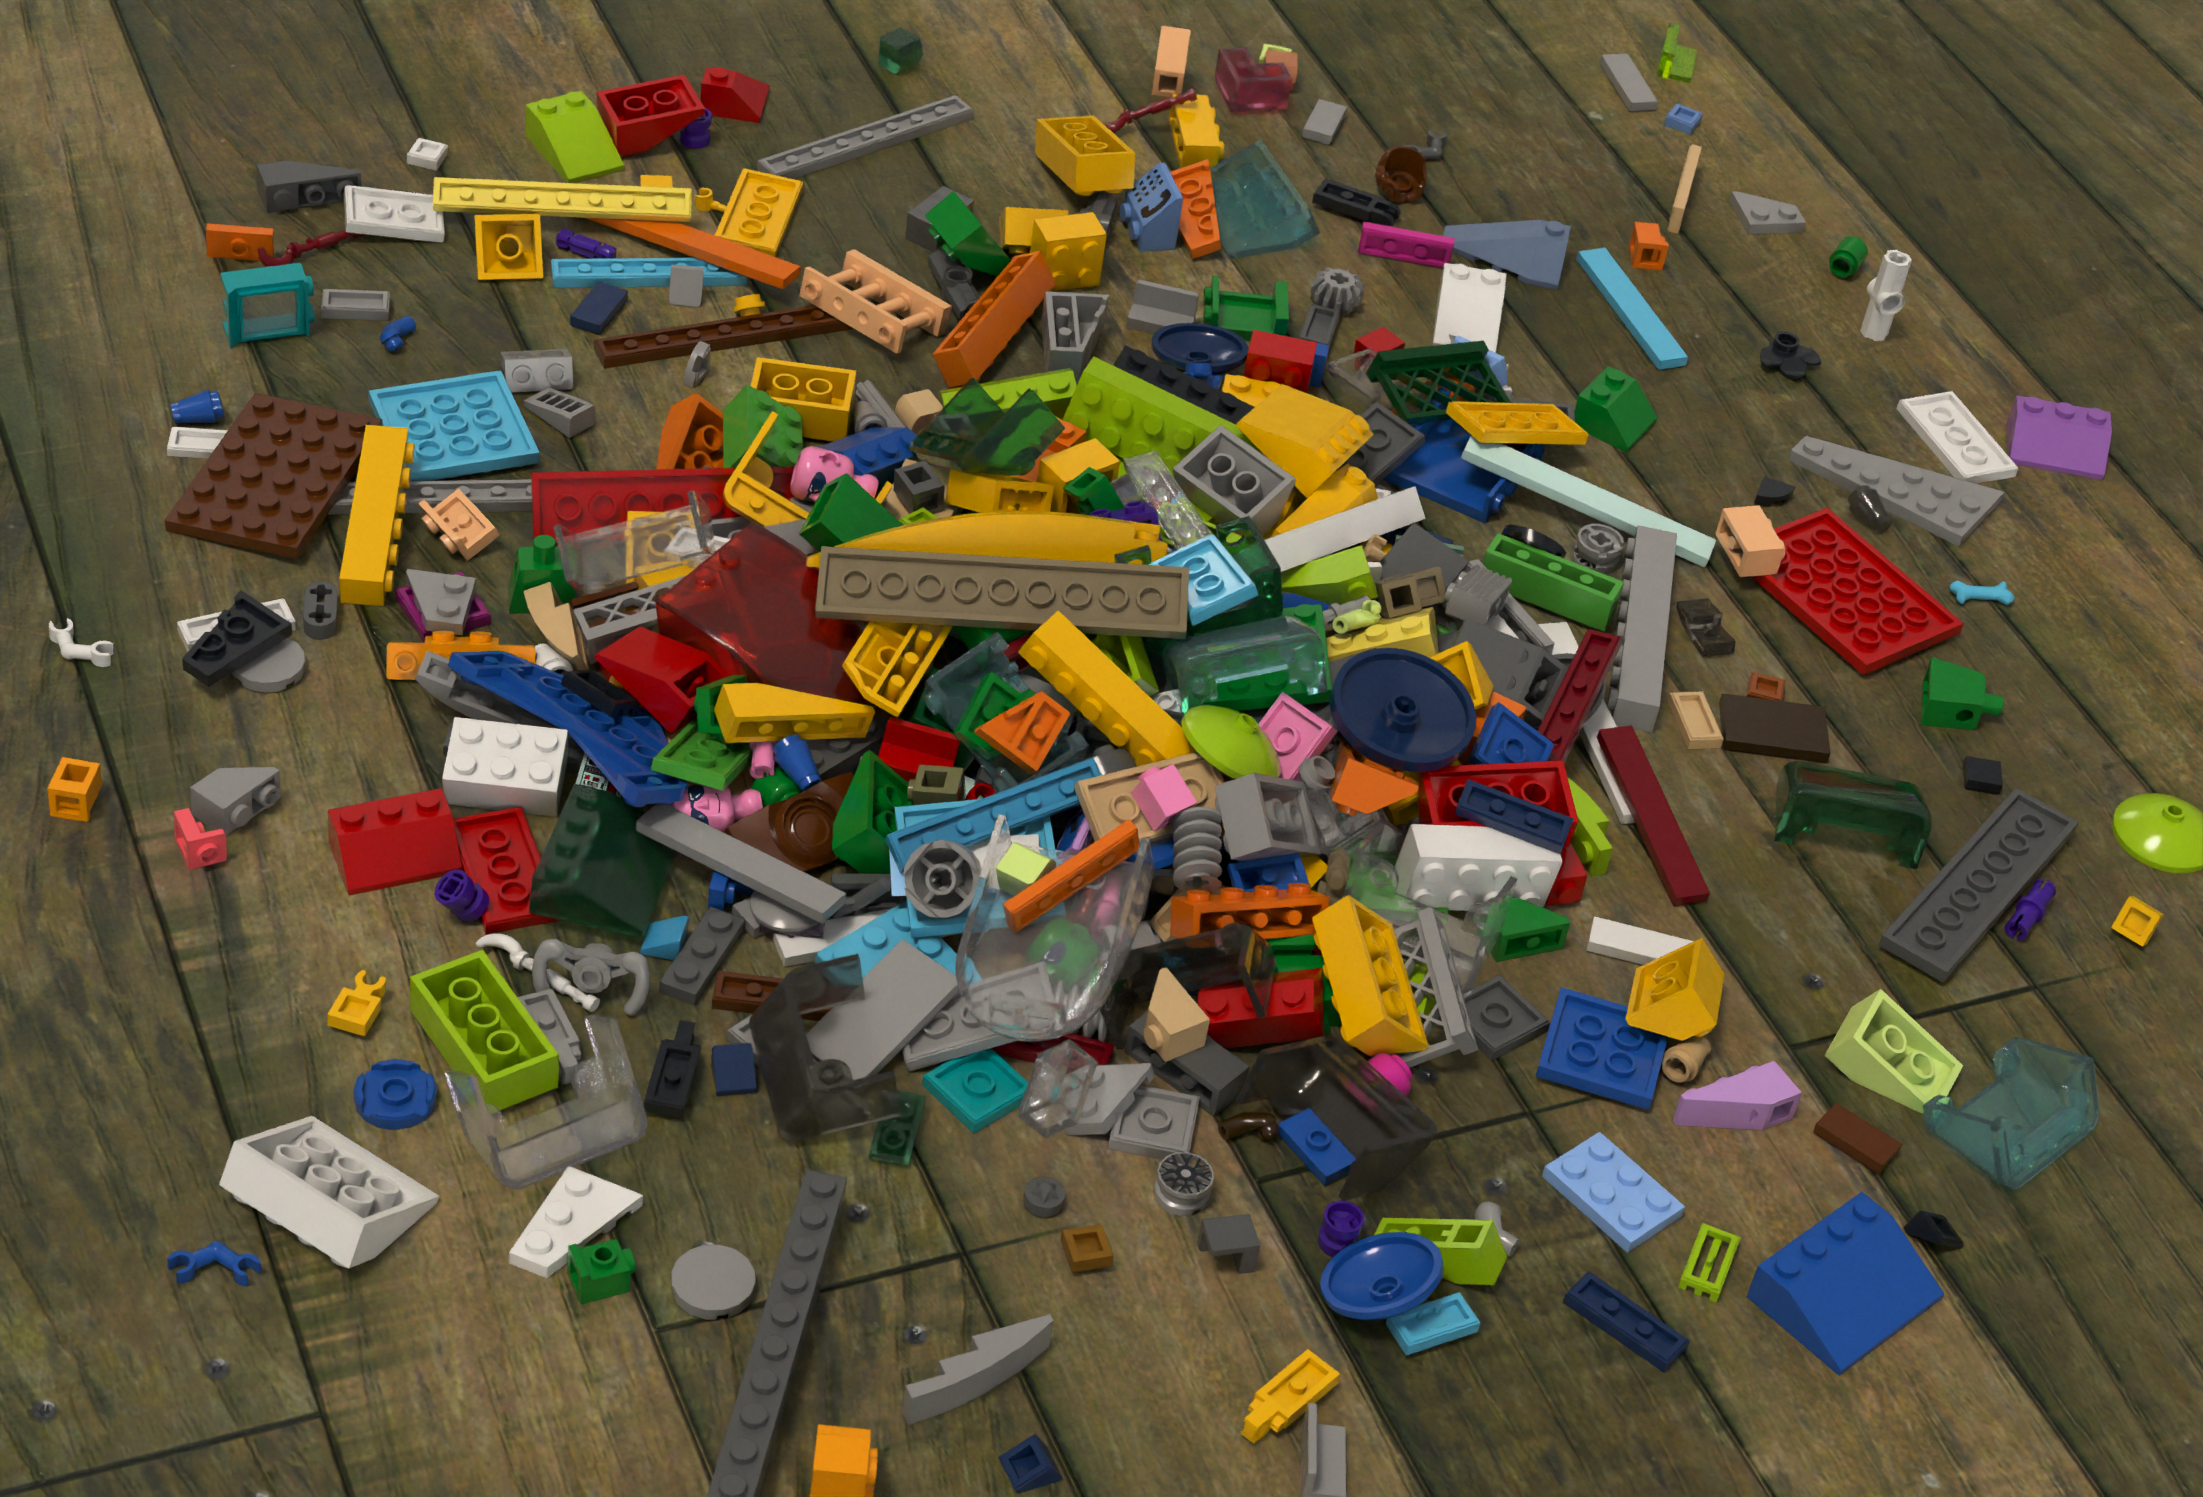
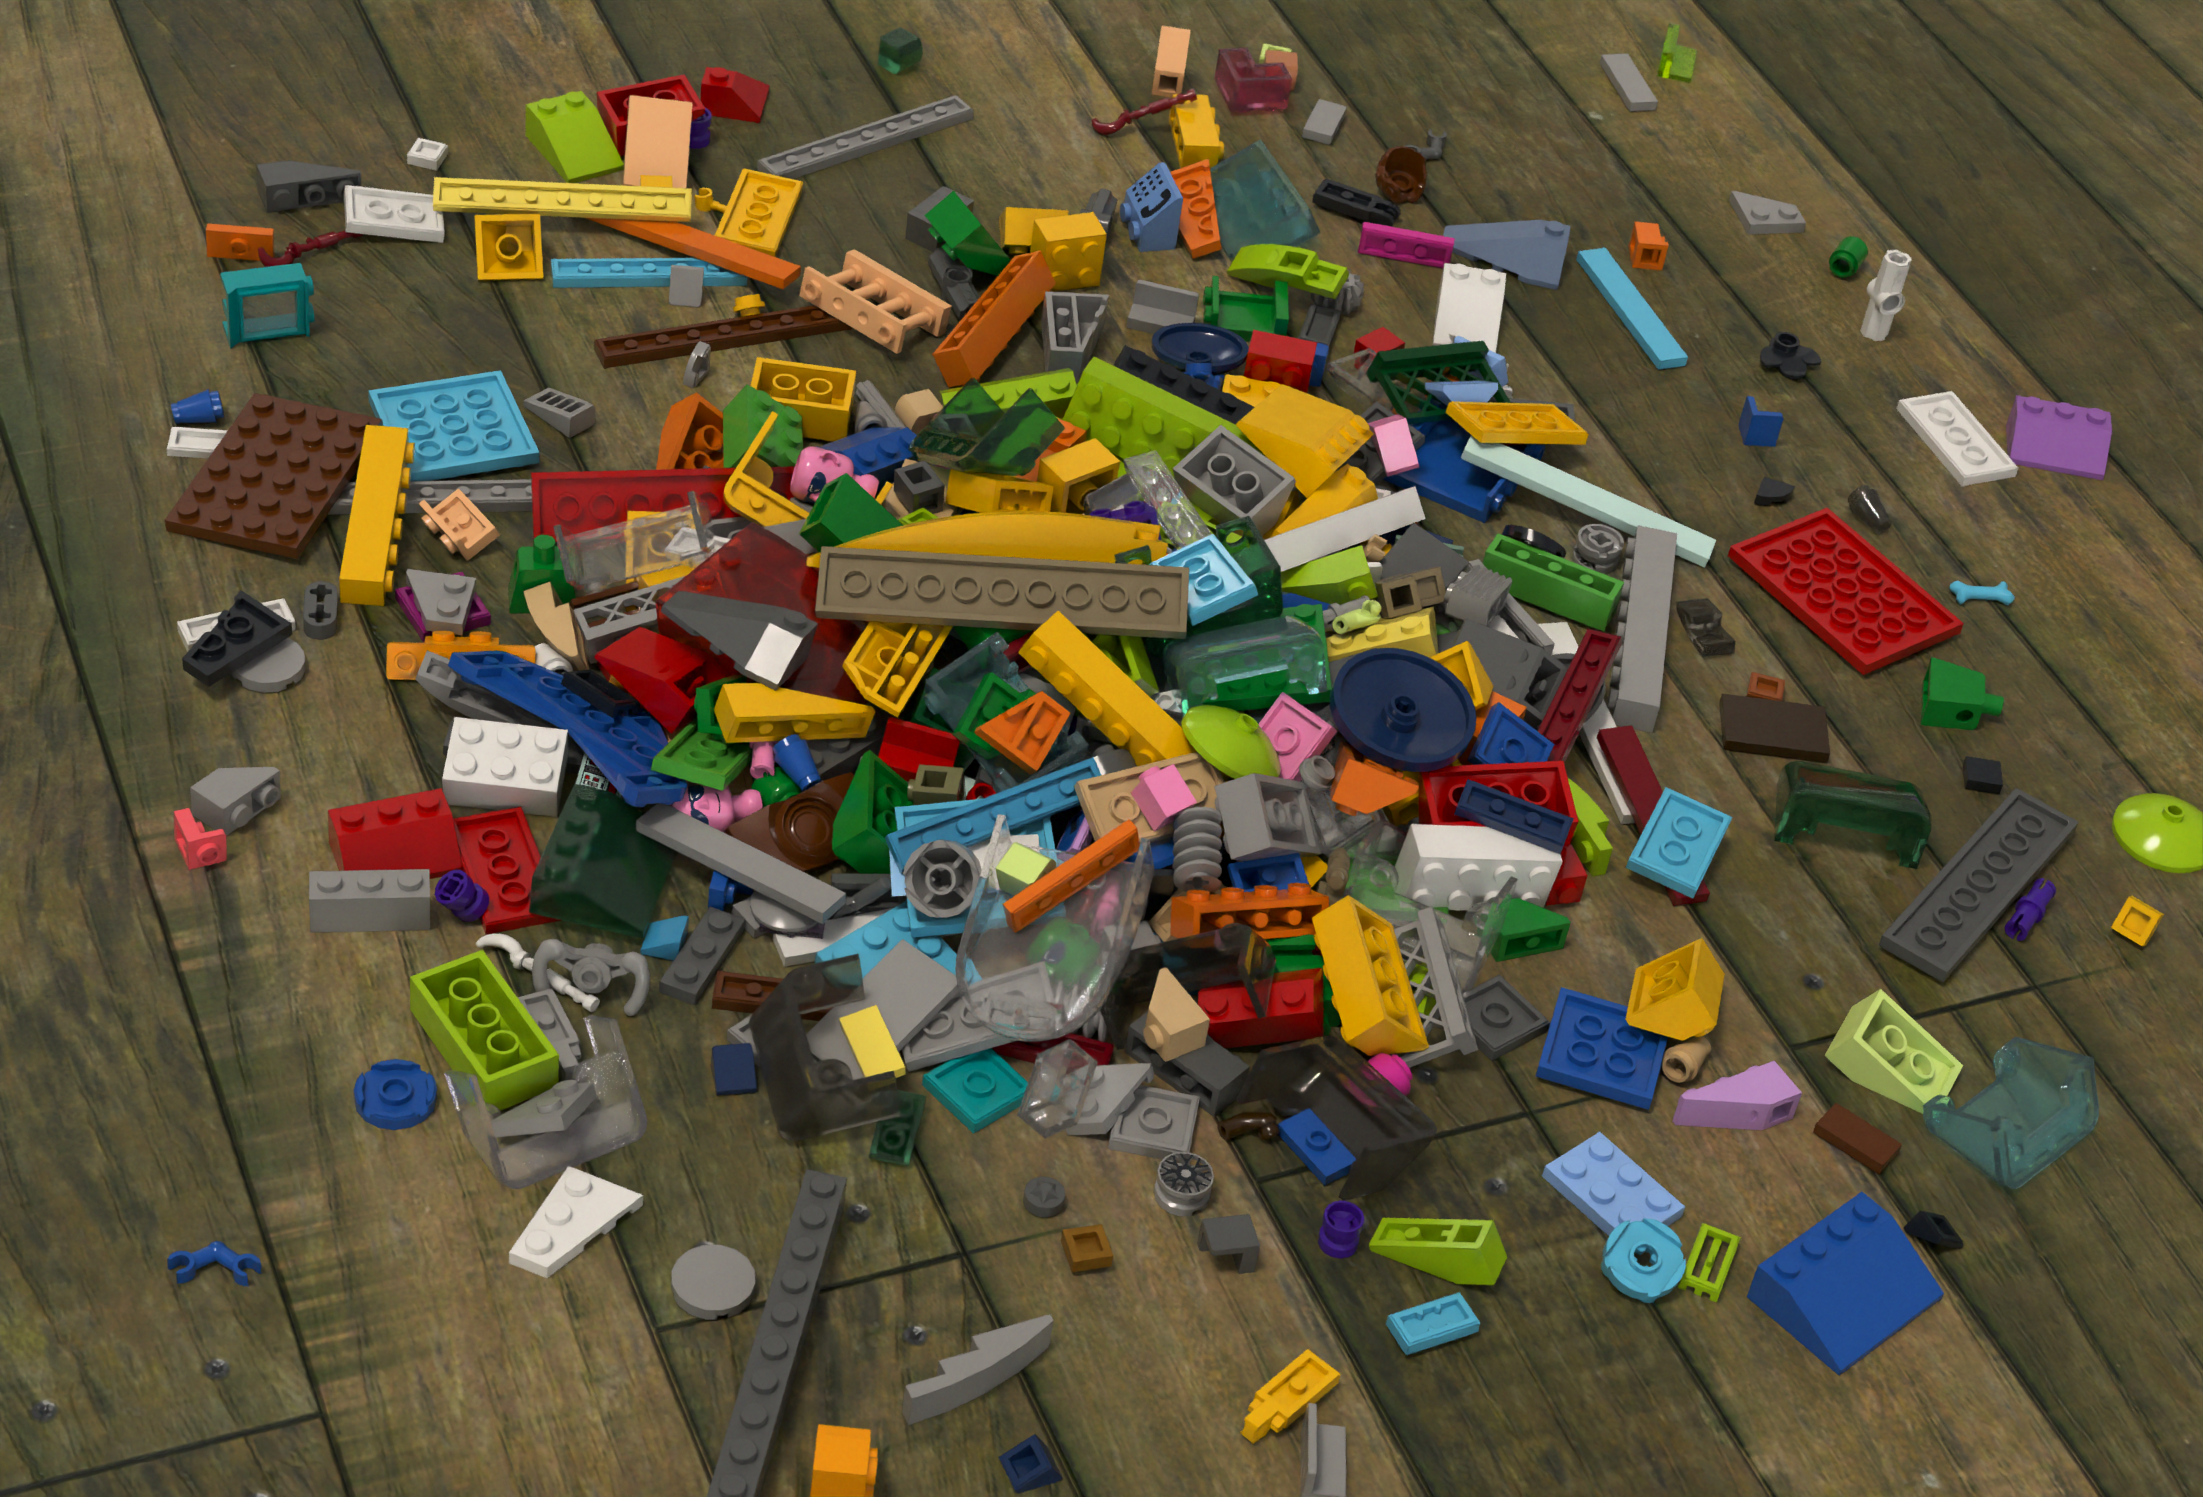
(74, 789): light orange brick -> none
(98, 653): white arm -> none
(325, 1189): white slope -> none
(355, 304): light grey tile -> none
(357, 1008): yellow plate -> none
(369, 900): none -> light grey brick
(393, 331): blue arm -> none
(537, 369): light grey bracket -> none
(548, 1111): none -> light grey wing
(584, 245): dark purple axle -> none
(599, 308): dark blue tile -> none
(600, 1270): green brick -> none
(657, 140): none -> light nougat tile
(673, 1073): black hinge -> none
(759, 637): none -> dark grey wedge
(871, 1043): none -> light yellow tile
(1085, 154): yellow brick -> none
(1093, 492): green brick -> none
(1289, 264): none -> lime slope
(1382, 1276): blue dish -> none
(1394, 444): none -> bright pink slope
(1462, 391): none -> light blue slope
(1492, 1211): light grey arm -> none
(1615, 409): green slope -> none
(1626, 1321): dark blue tile -> none
(1630, 942): white tile -> none
(1643, 1281): none -> medium azure plate
(1679, 842): none -> medium azure tile
(1683, 119): medium blue tile -> none
(1684, 189): tan tile -> none
(1695, 720): tan tile -> none
(1750, 541): light nougat brick -> none
(1759, 427): none -> blue panel
(1923, 497): light grey wing -> none

